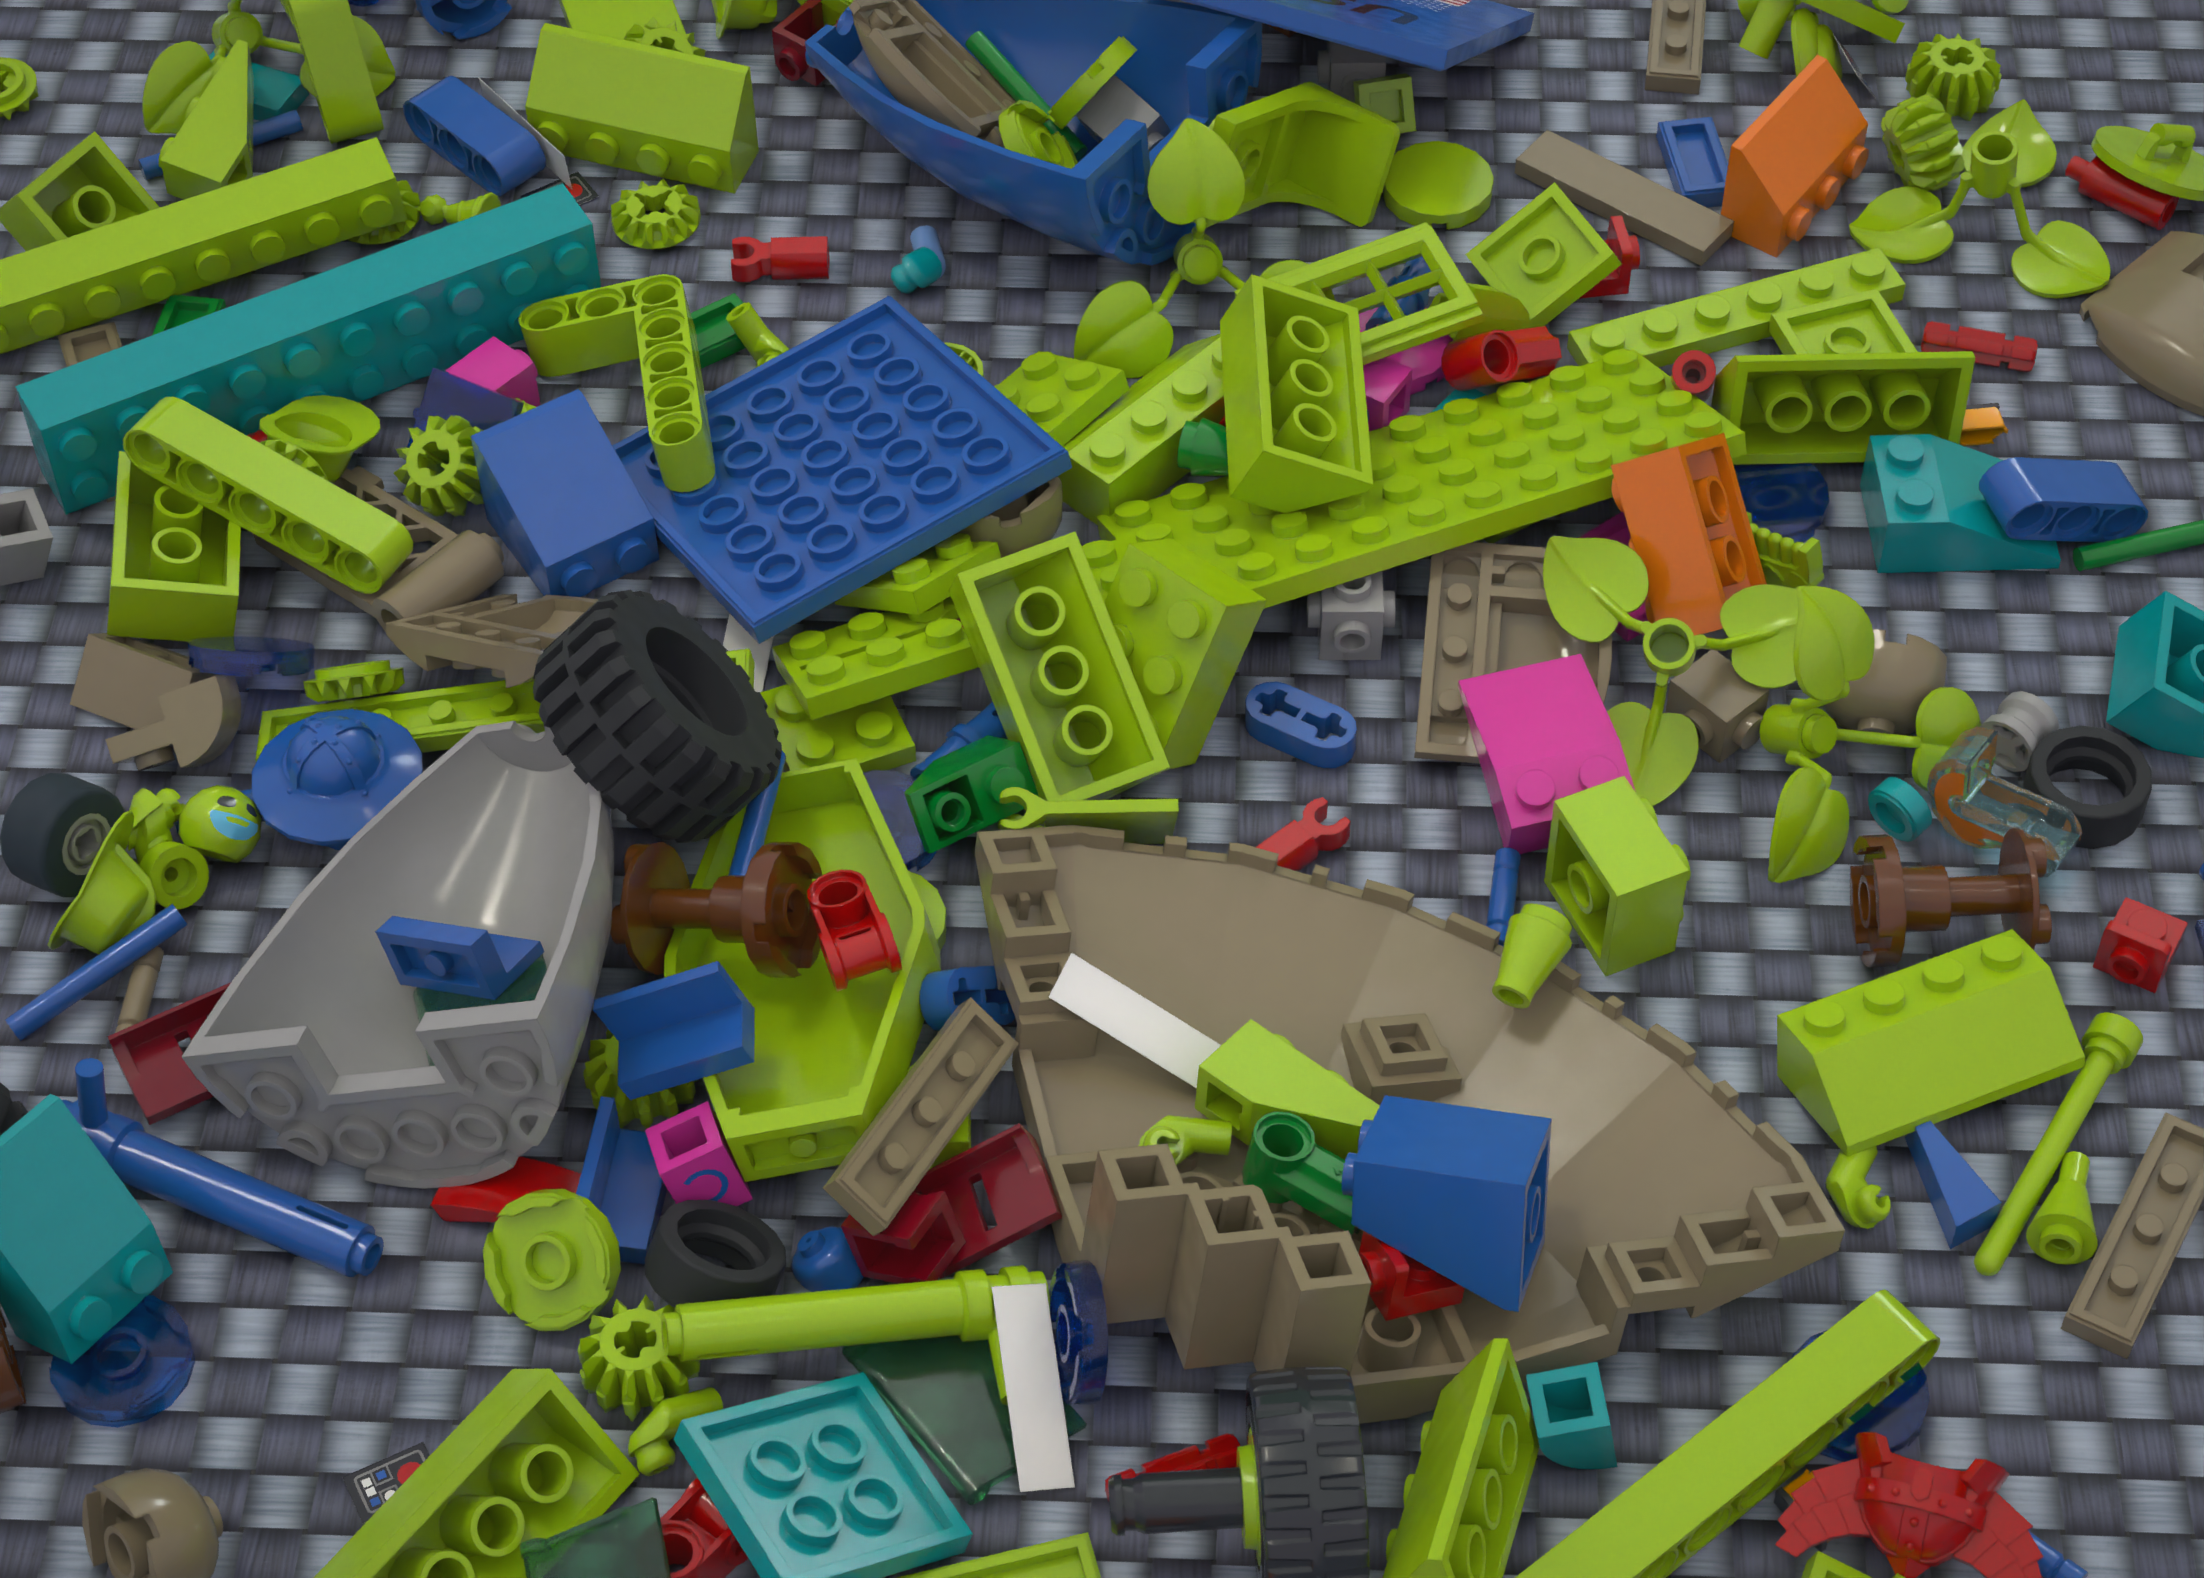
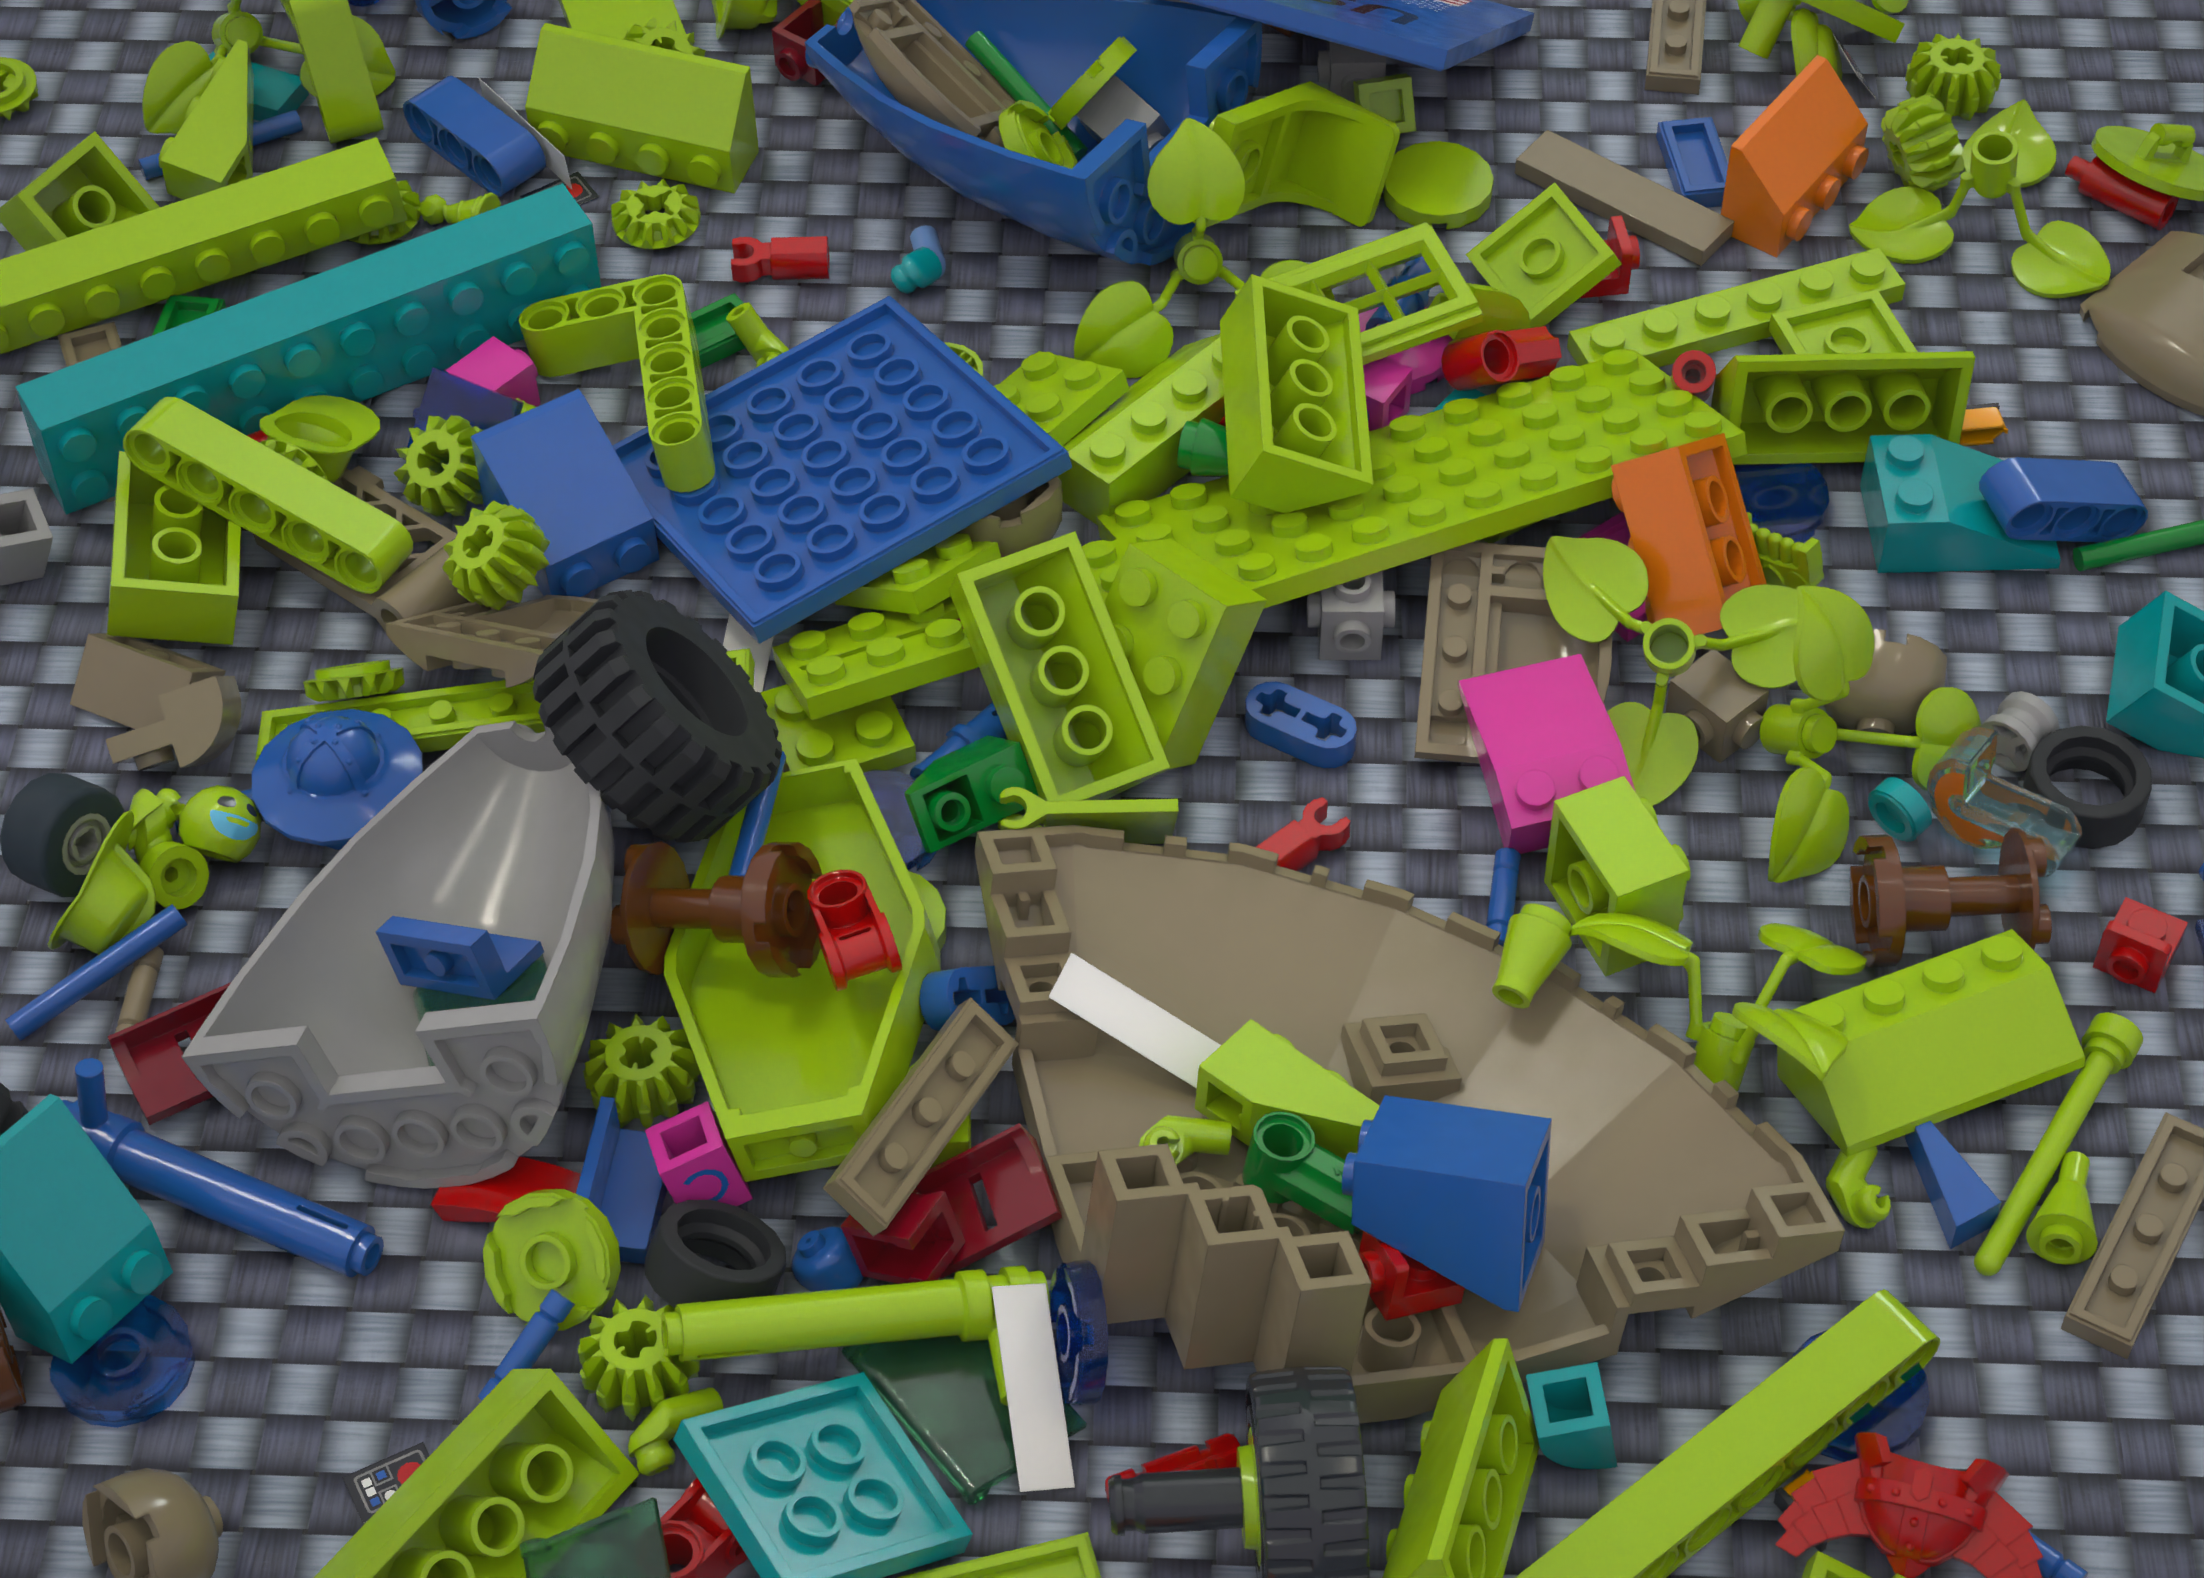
(250, 655): clear blue tile -> none
(496, 555): none -> lime gear
(533, 1338): none -> blue wheel
(679, 1029): blue panel -> none
(1729, 1038): none -> lime plant
(1988, 346): red axle -> none

